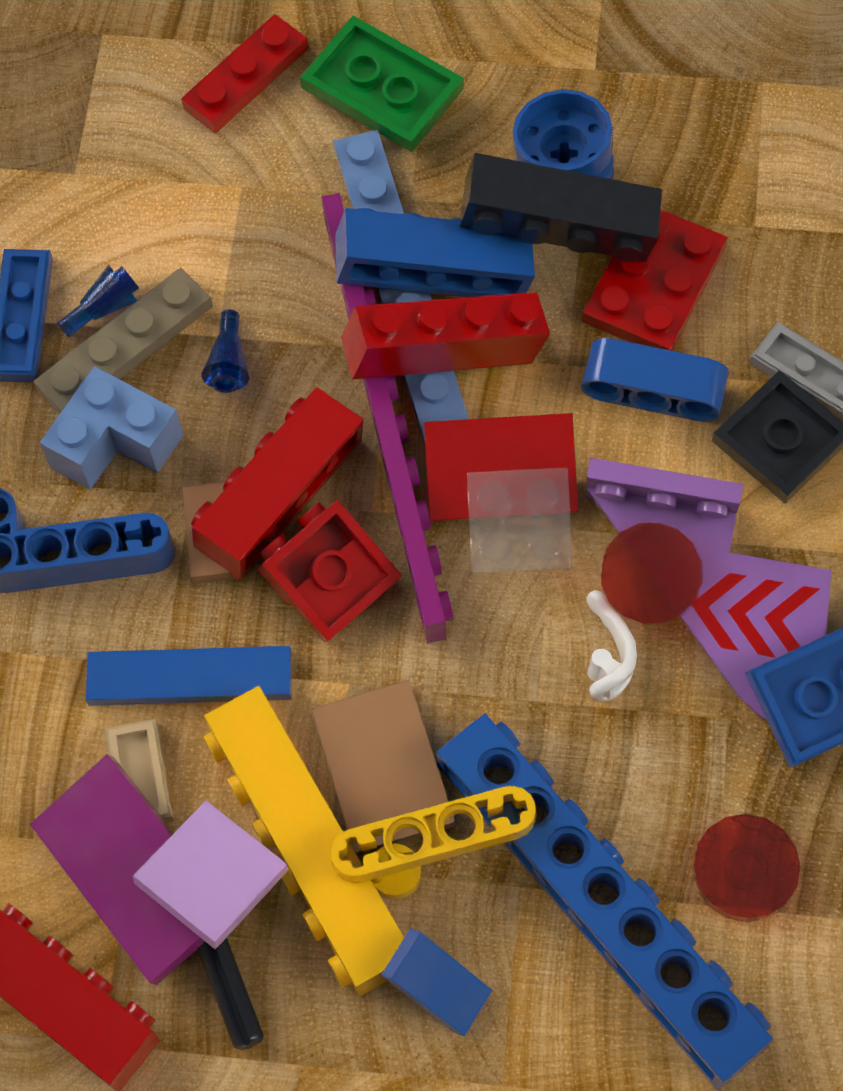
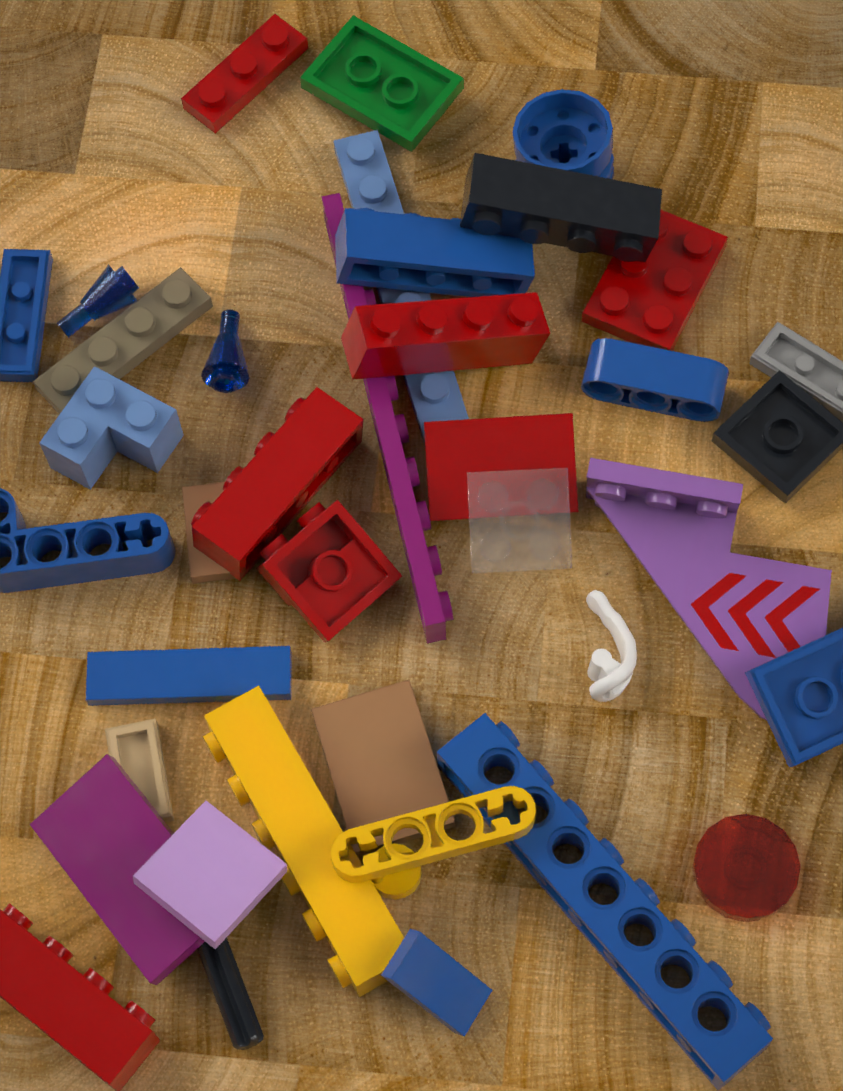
(651, 573): clear red tile -> none

